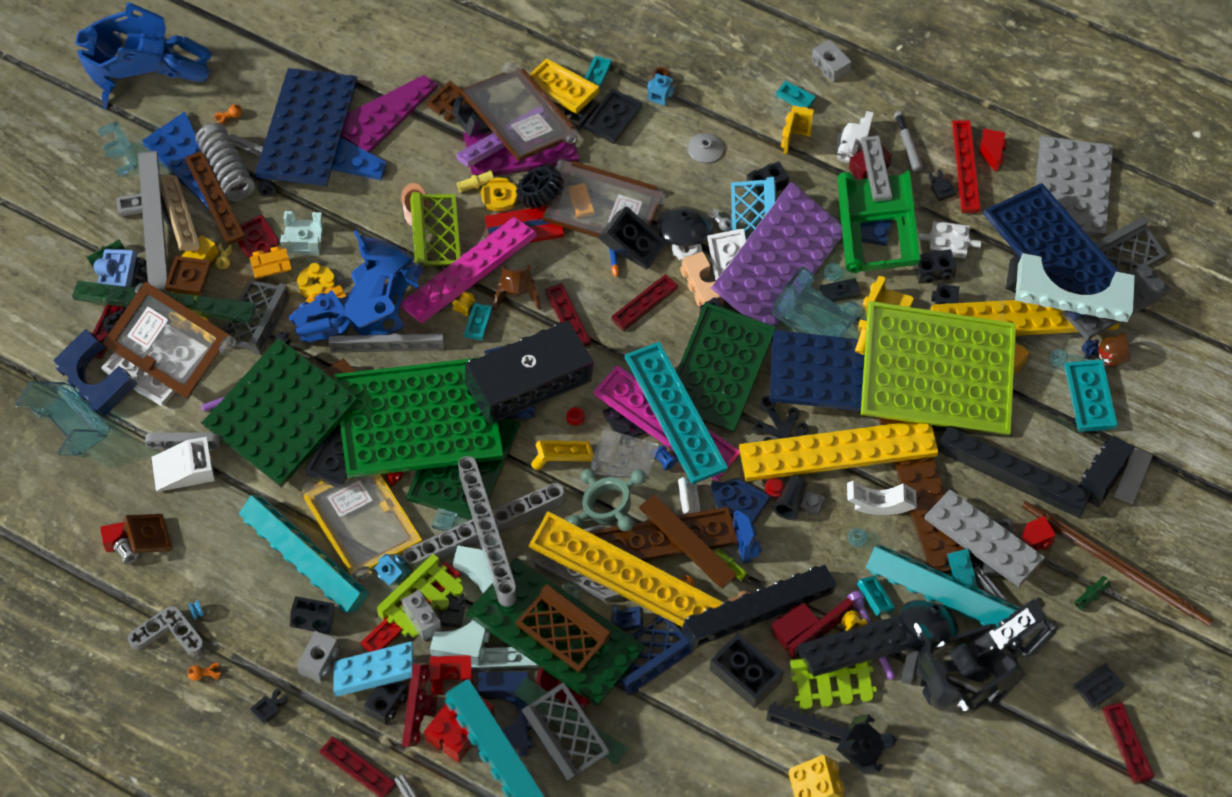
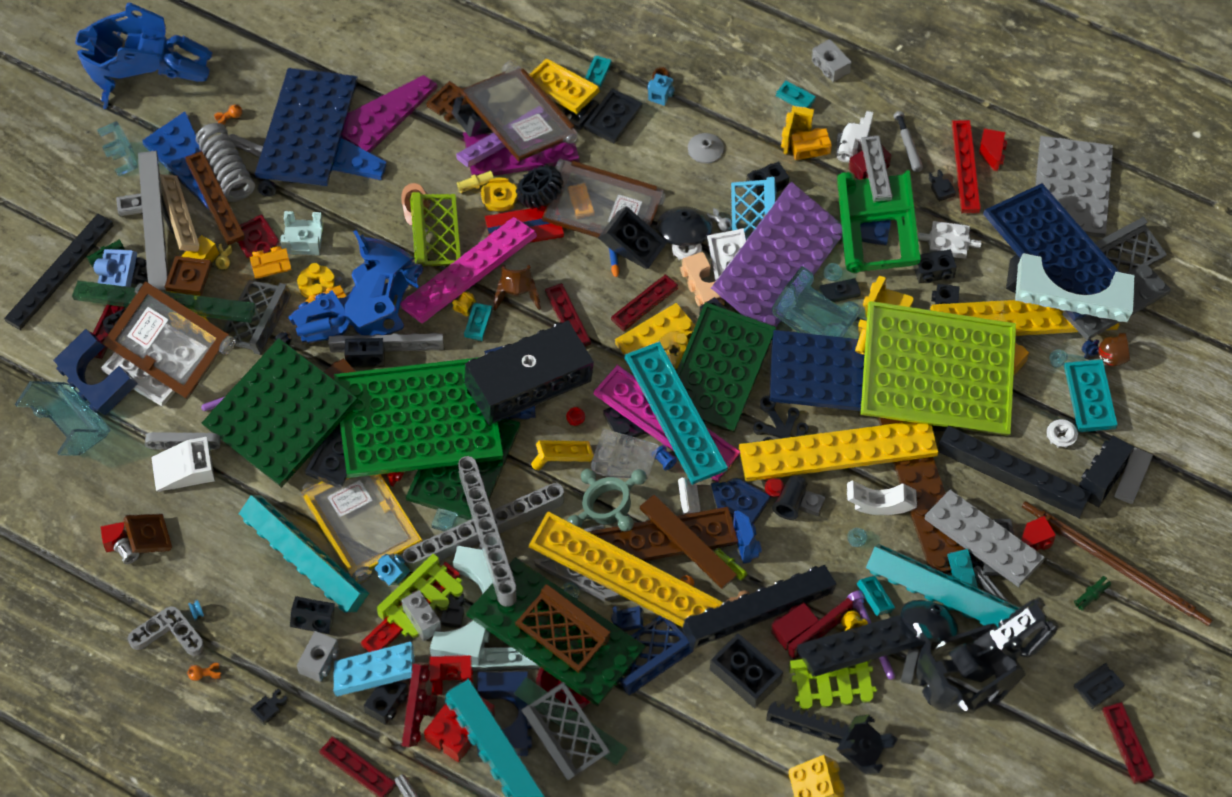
(58, 271): none -> black plate
(365, 352): none -> black brick
(649, 332): none -> yellow plate
(676, 340): none -> yellow plate
(810, 144): none -> light orange brick
(1062, 426): none -> white gear

